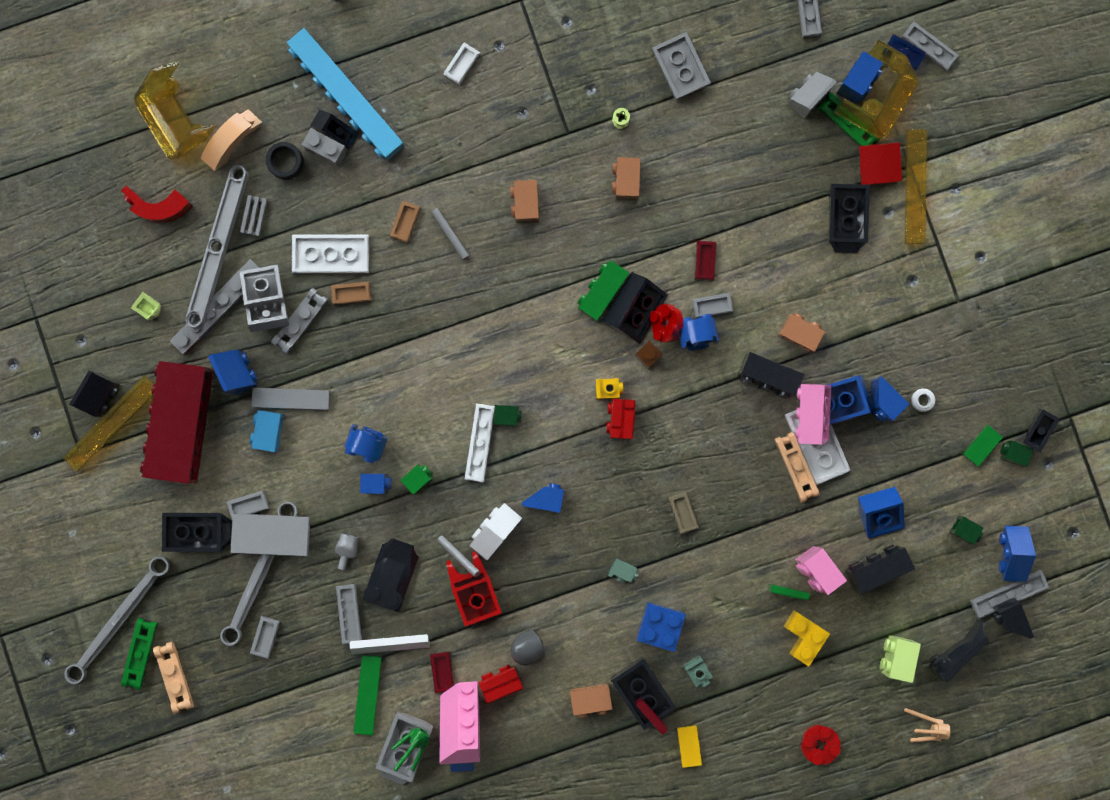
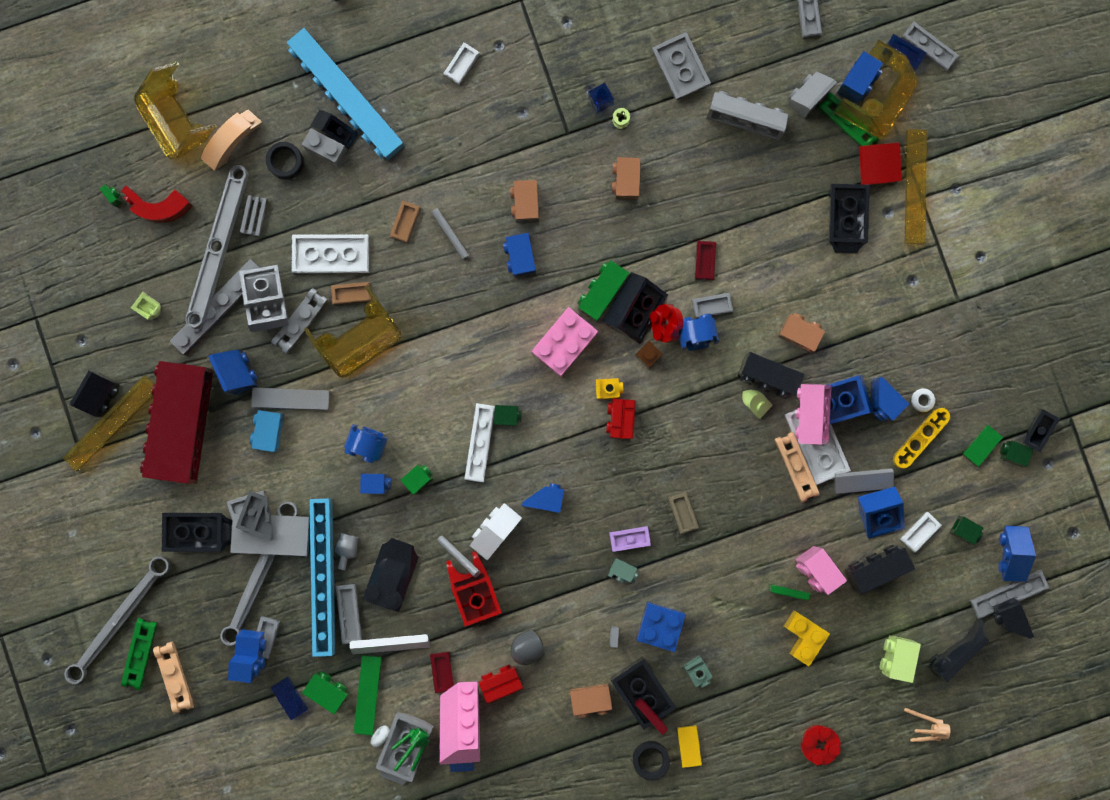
(111, 195): none -> green plate
(248, 656): none -> blue brick
(256, 516): none -> dark grey wing
(289, 698): none -> clear blue plate
(322, 577): none -> medium azure brick
(326, 692): none -> green brick
(359, 343): none -> clear yellow windscreen
(380, 736): none -> white piece
(520, 255): none -> blue brick
(564, 342): none -> bright pink brick
(600, 98): none -> clear blue brick
(614, 632): none -> light grey tile
(630, 538): none -> lavender plate
(665, 764): none -> black tyre
(747, 116): none -> light grey slope
(756, 402): none -> yellowish green plate
(864, 481): none -> light grey tile
(920, 532): none -> white tile
(921, 438): none -> yellow beam

